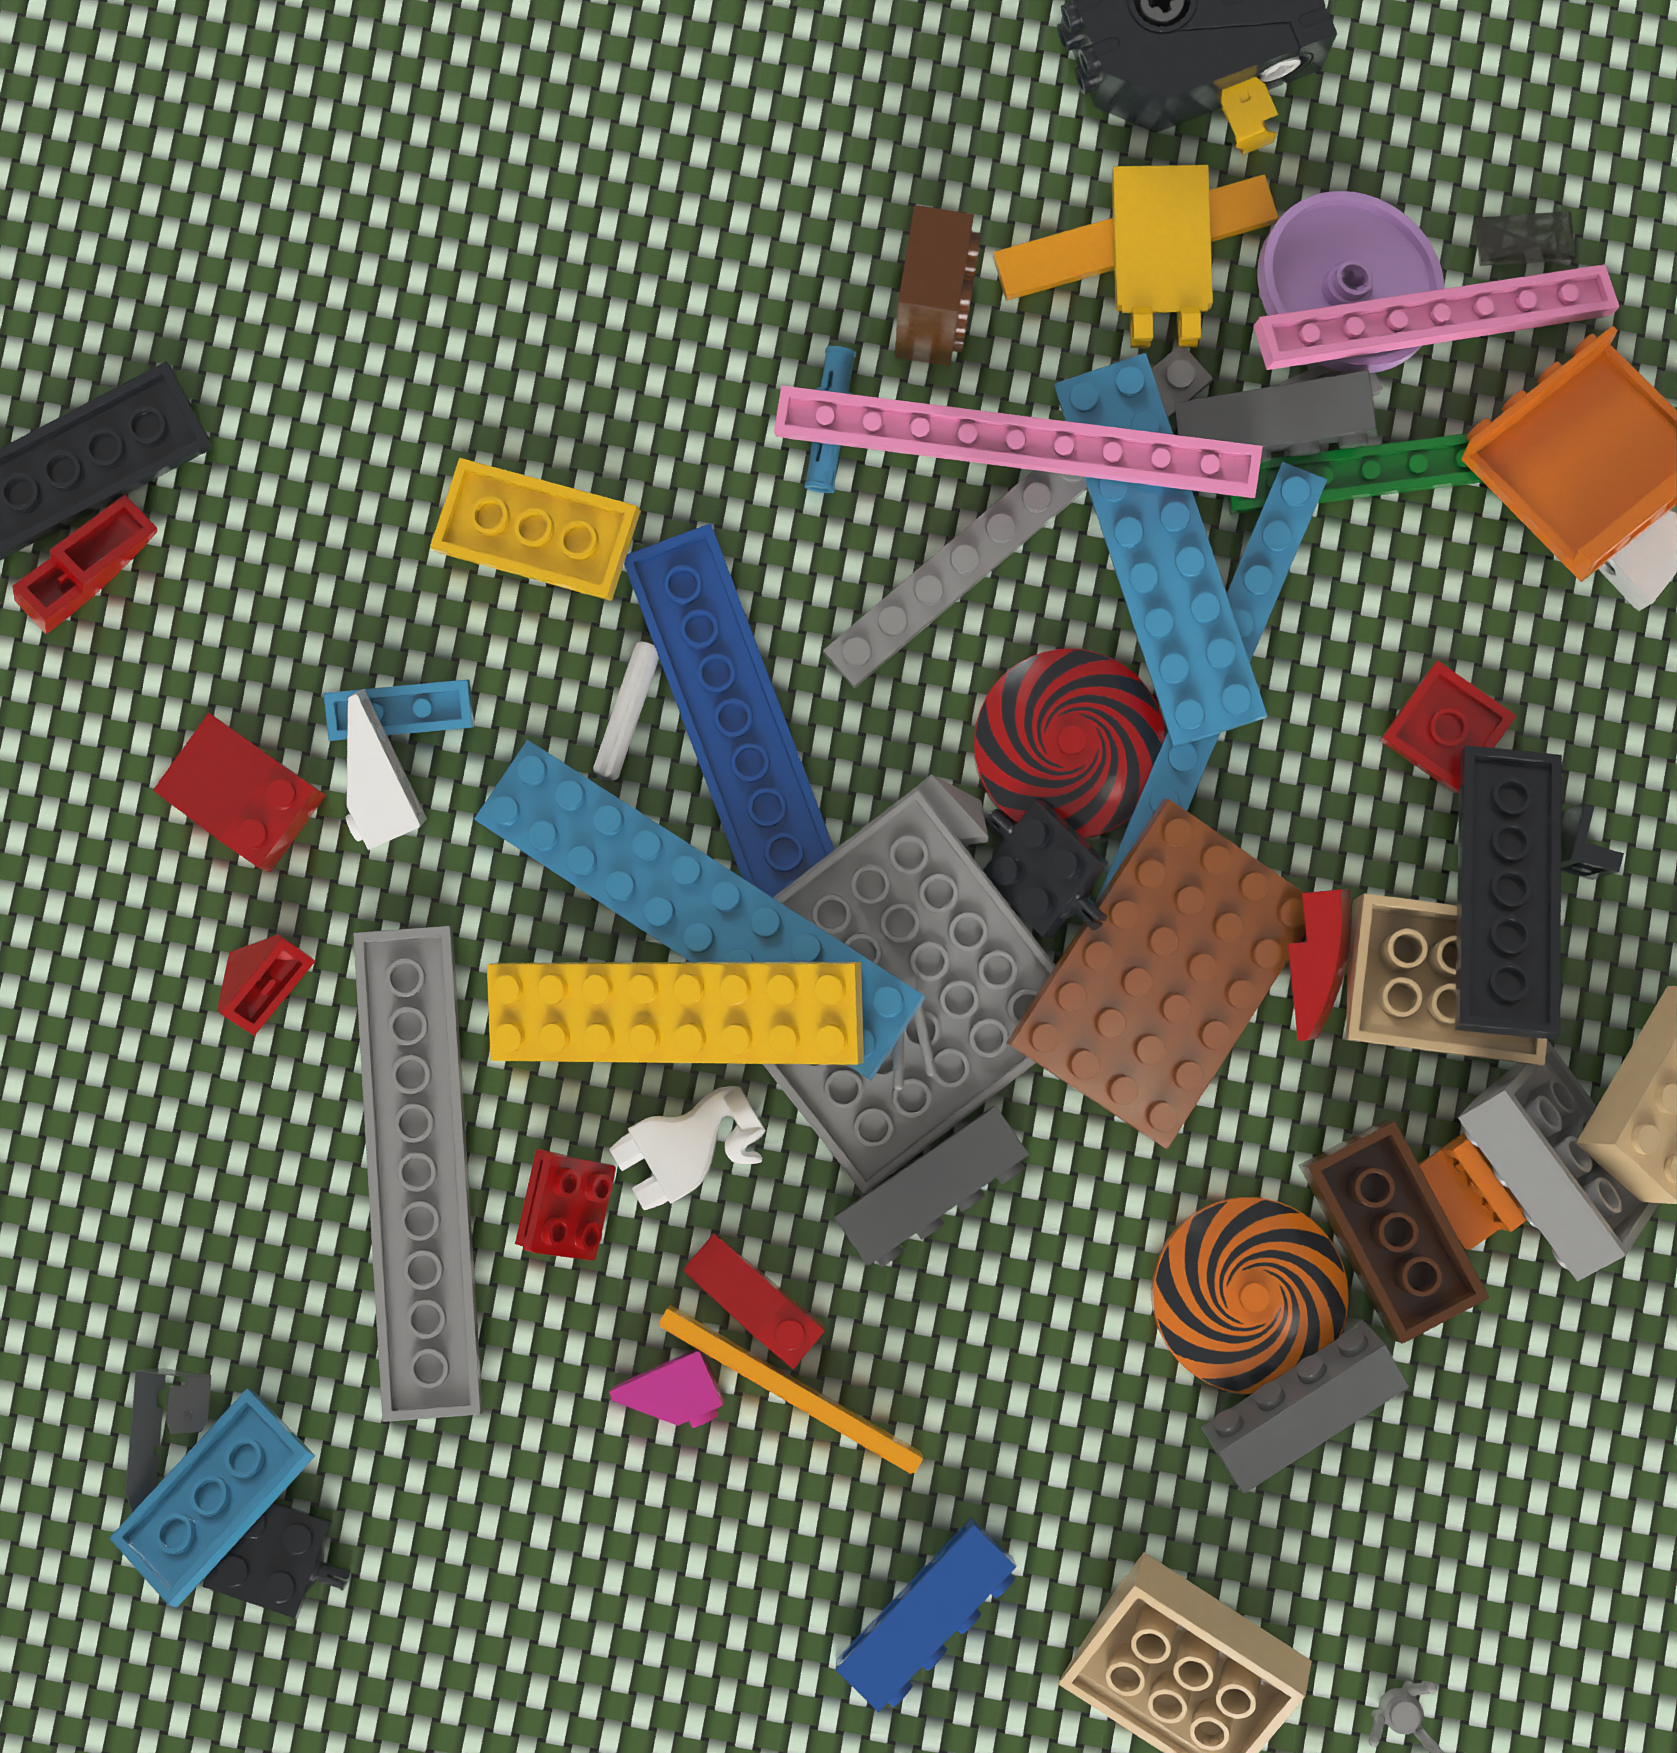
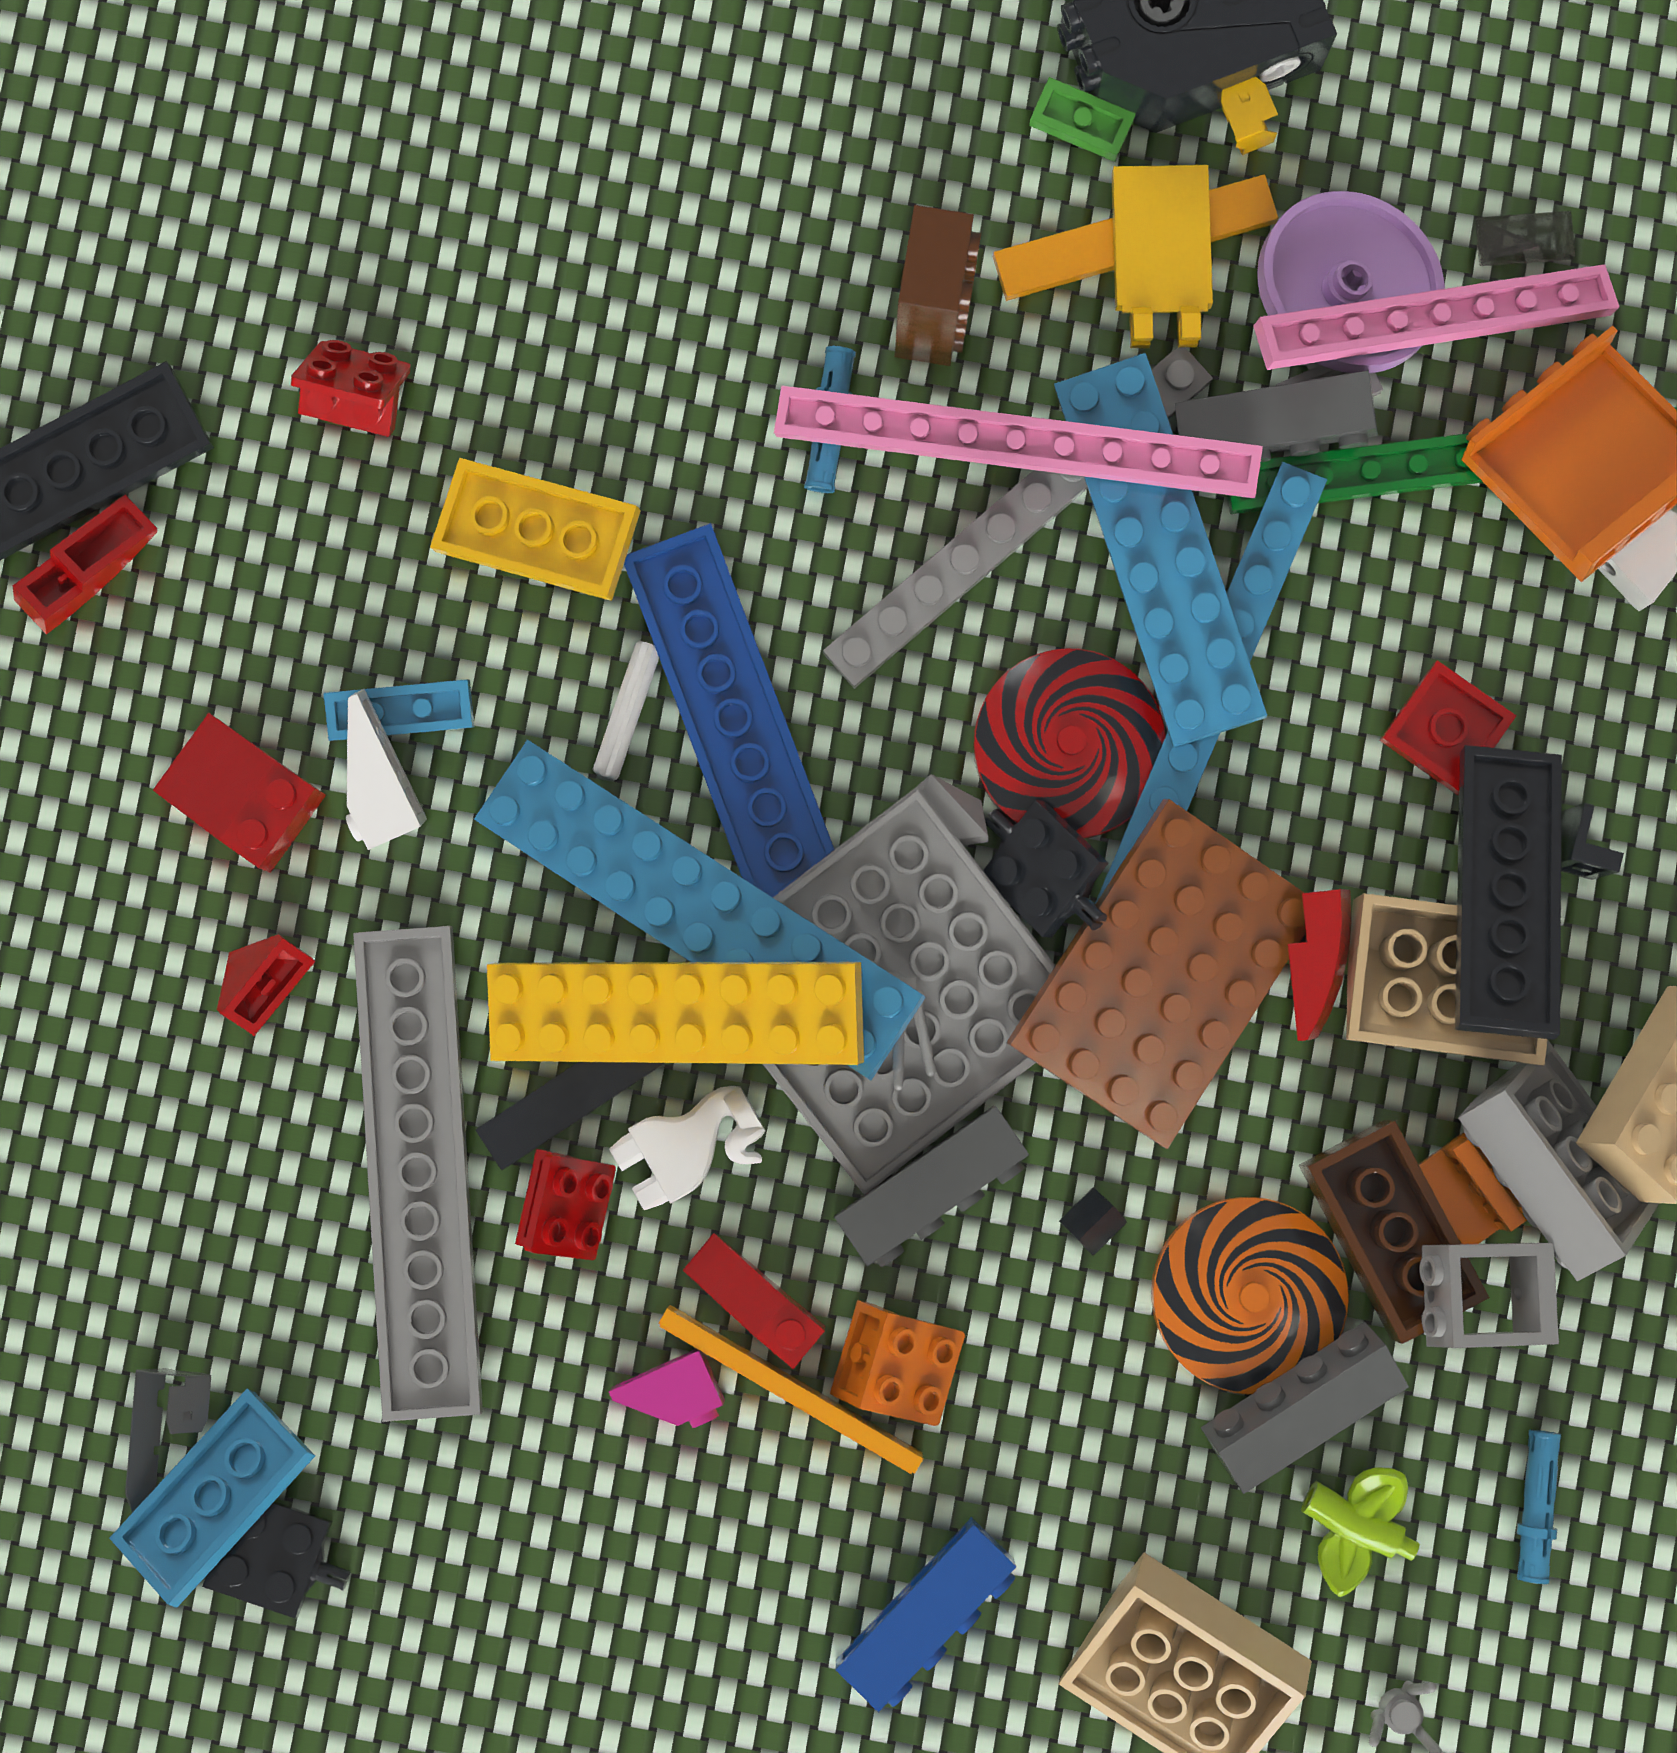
(350, 386): none -> red bracket
(557, 1107): none -> black tile
(897, 1364): none -> orange bracket
(1082, 119): none -> bright green plate
(1093, 1221): none -> black slope
(1359, 1525): none -> lime plant
(1531, 1295): none -> light grey window
(1538, 1510): none -> dark azure pin

